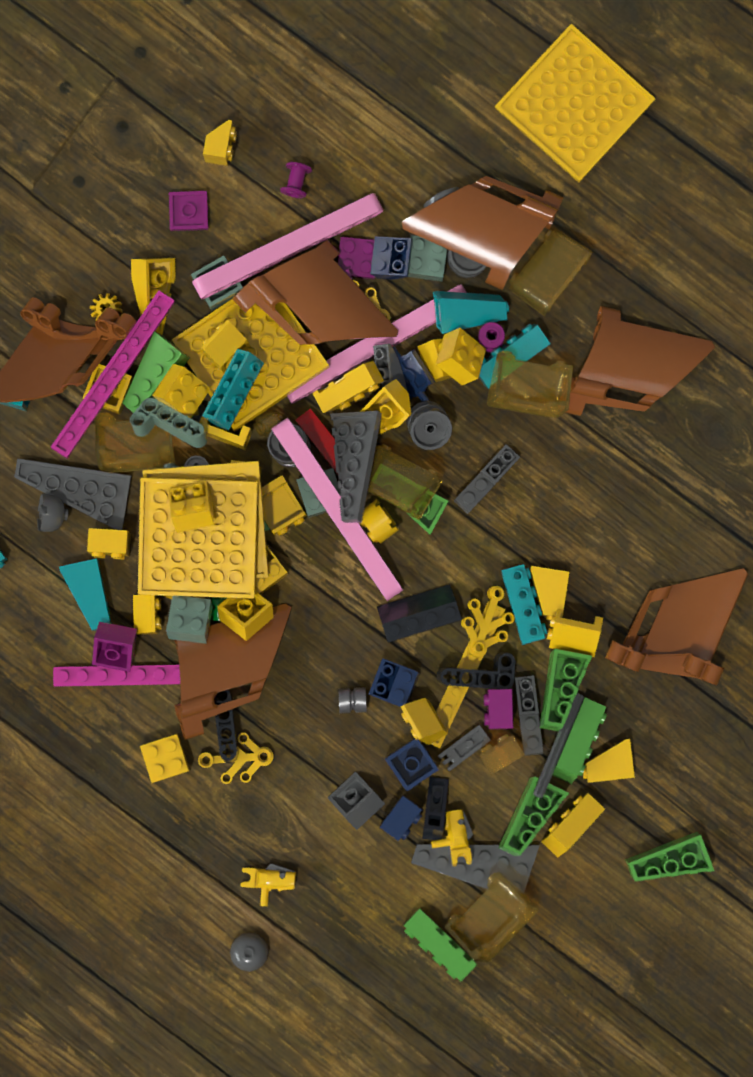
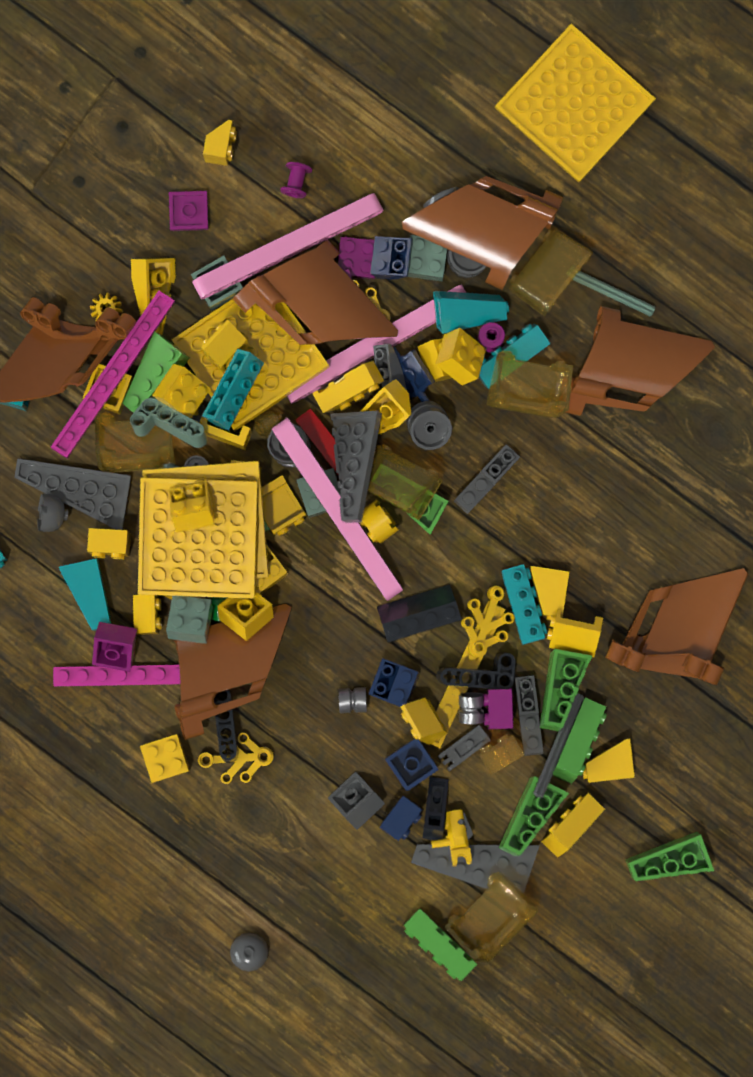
(270, 878): yellow piece -> none
(471, 708): none -> flat silver wheel
(614, 293): none -> sand green axle

